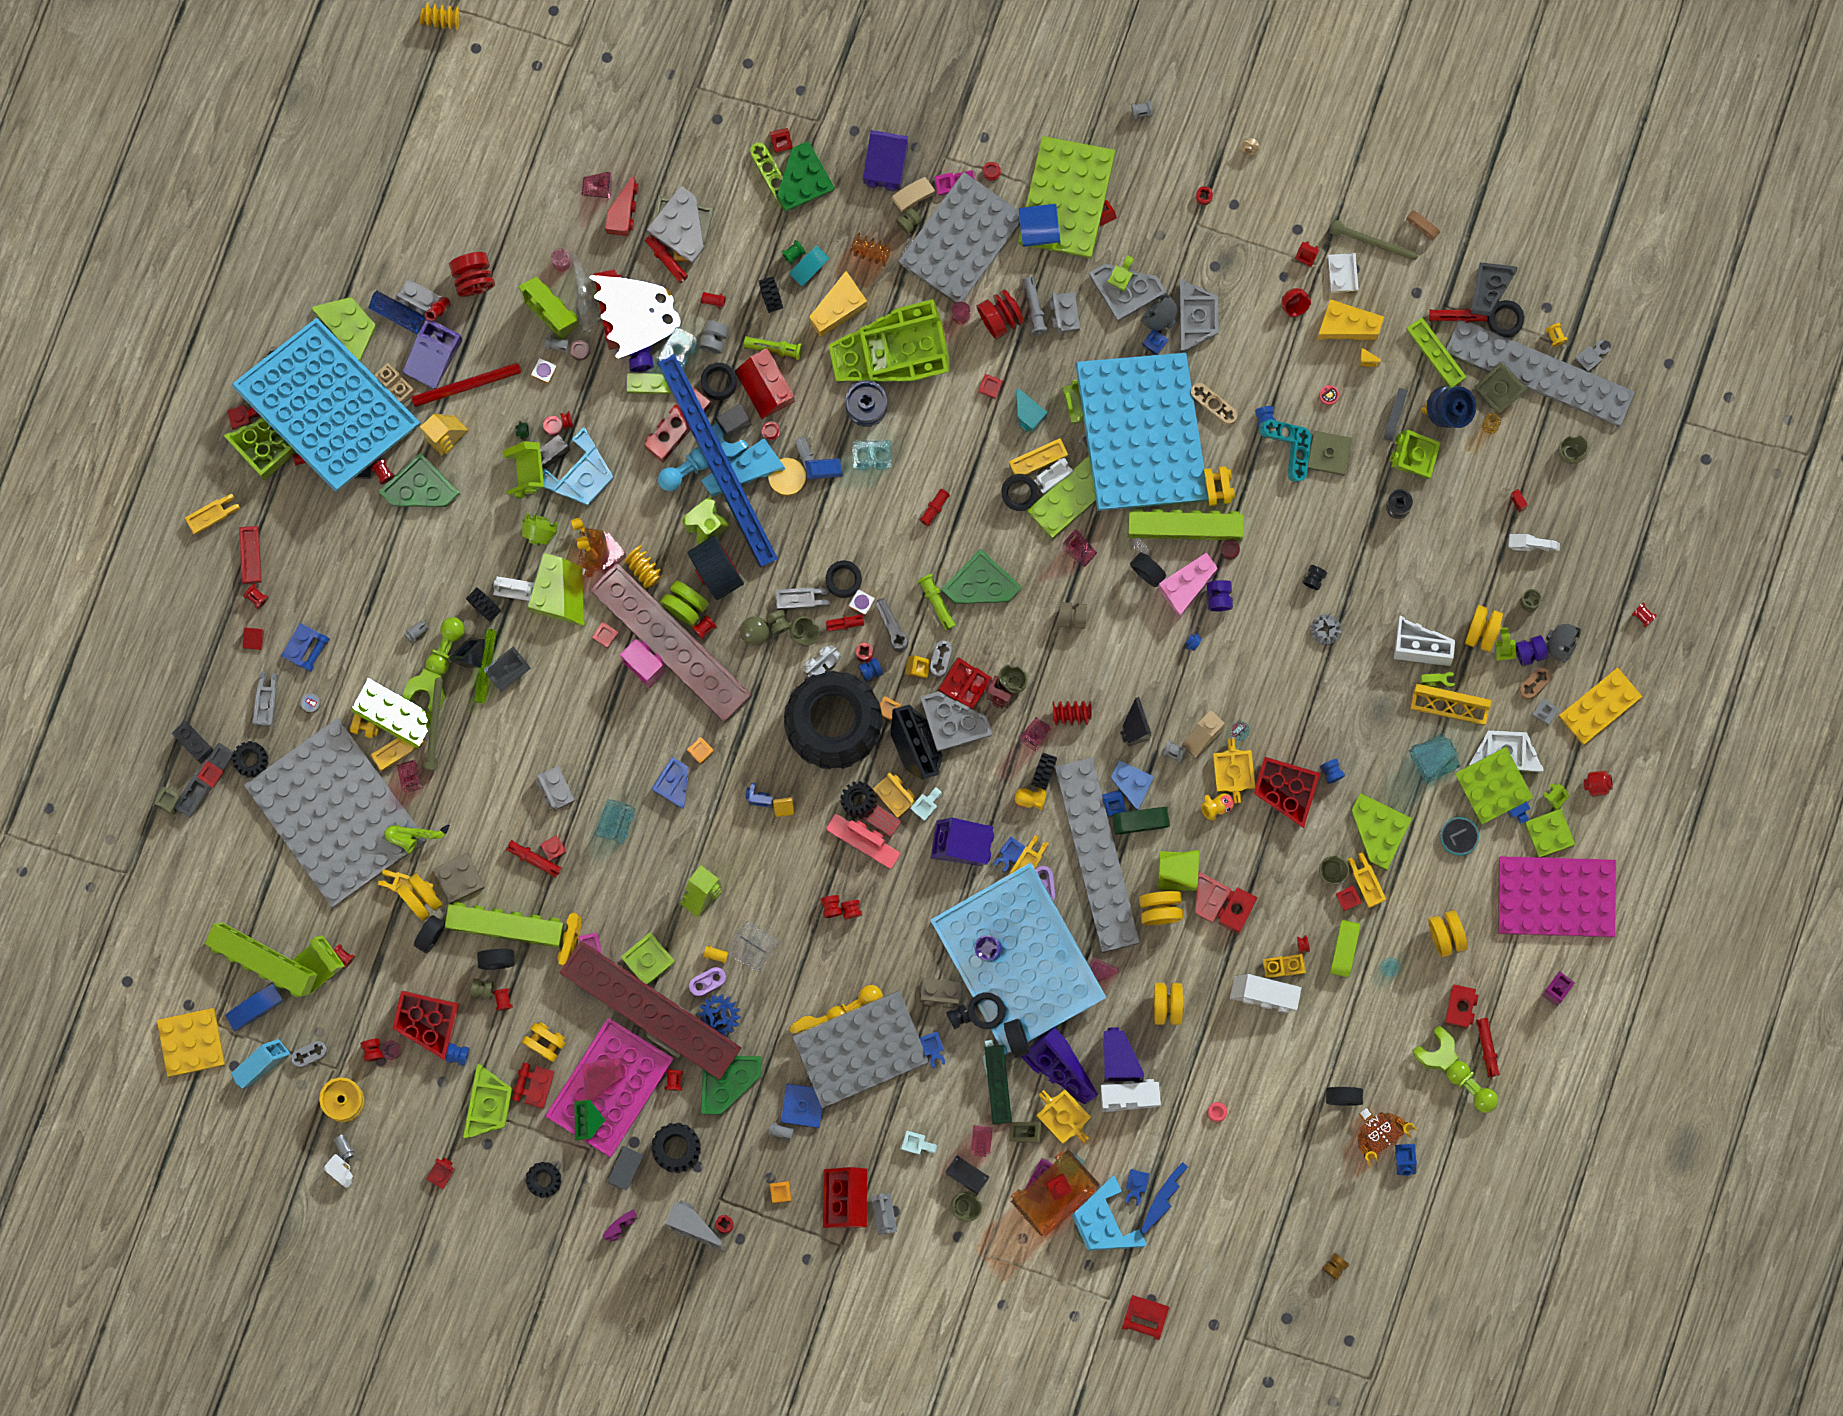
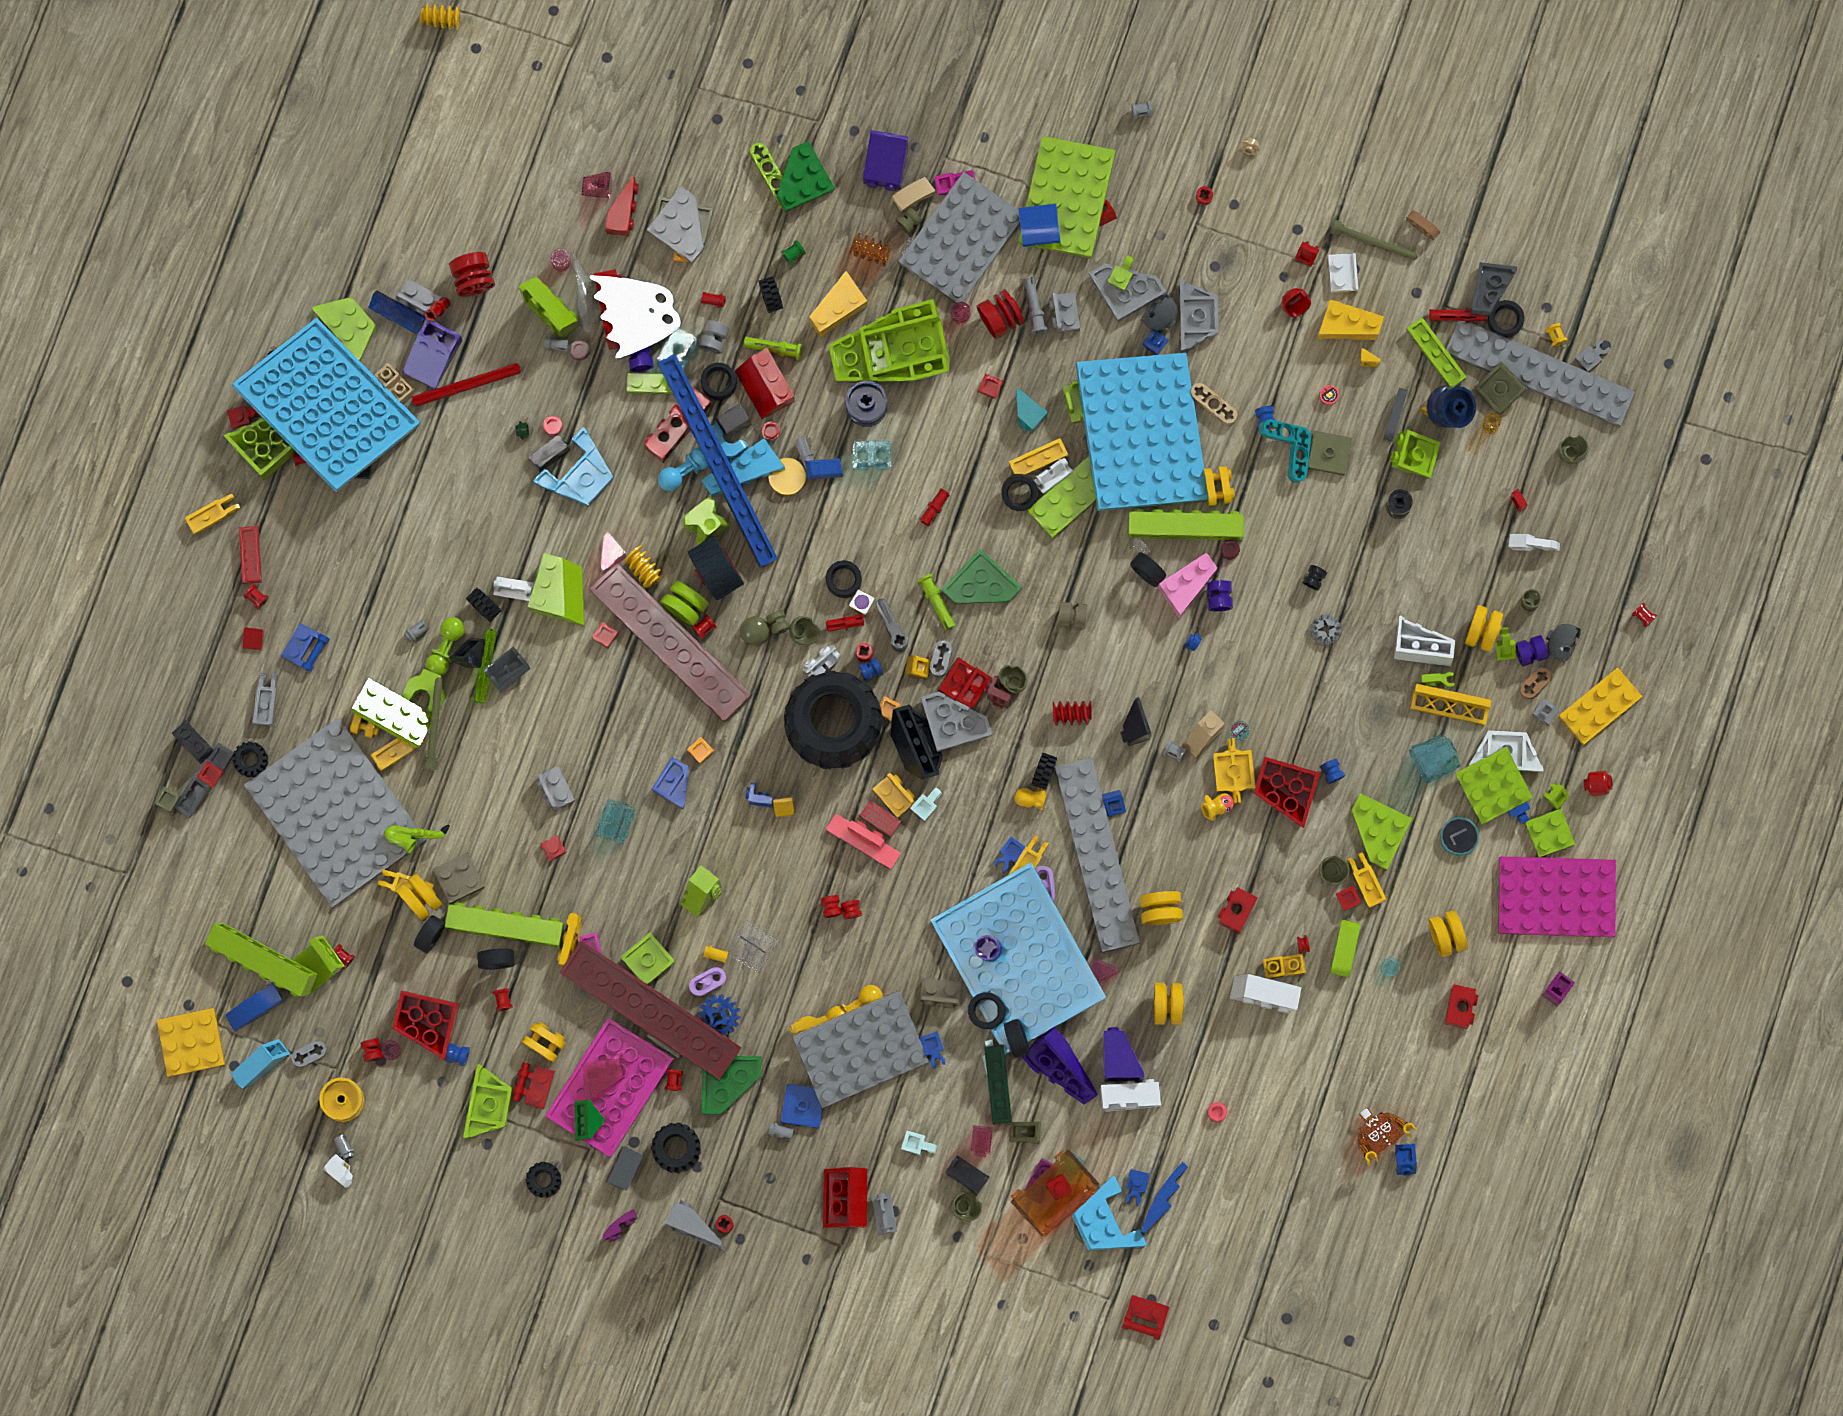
(310, 702): light grey tile -> none
(382, 471): red bush -> none
(409, 776): clear pink slope -> none
(419, 486): green plate -> none
(441, 1173): red bracket -> none
(443, 432): yellow wedge -> none
(482, 989): olive wheel -> none
(528, 468): lime panel -> none
(533, 858): red pin -> none
(538, 529): lime cone -> none
(544, 371): tile -> none
(566, 420): red bush -> none
(591, 547): clear orange torso -> none
(643, 662): brick -> none
(660, 251): red pin -> none
(780, 1192): light orange tile -> none
(781, 140): red slope -> none
(800, 598): light grey hinge -> none
(809, 265): teal slope -> none
(851, 792): black tyre -> none
(958, 1016): black wheel -> none
(962, 841): dark purple slope -> none
(991, 171): red plate -> none
(1035, 734): clear pink slope -> none
(1063, 1116): yellow plate -> none
(1079, 548): clear pink slope -> none
(1132, 782): medium blue wing -> none
(1141, 820): dark green beam -> none
(1178, 870): lime piece -> none
(1210, 897): wing -> none
(1335, 1266): pearl gold wheel -> none
(1344, 1096): black tyre -> none
(1457, 1071): lime piece -> none
(1488, 1047): red pin -> none

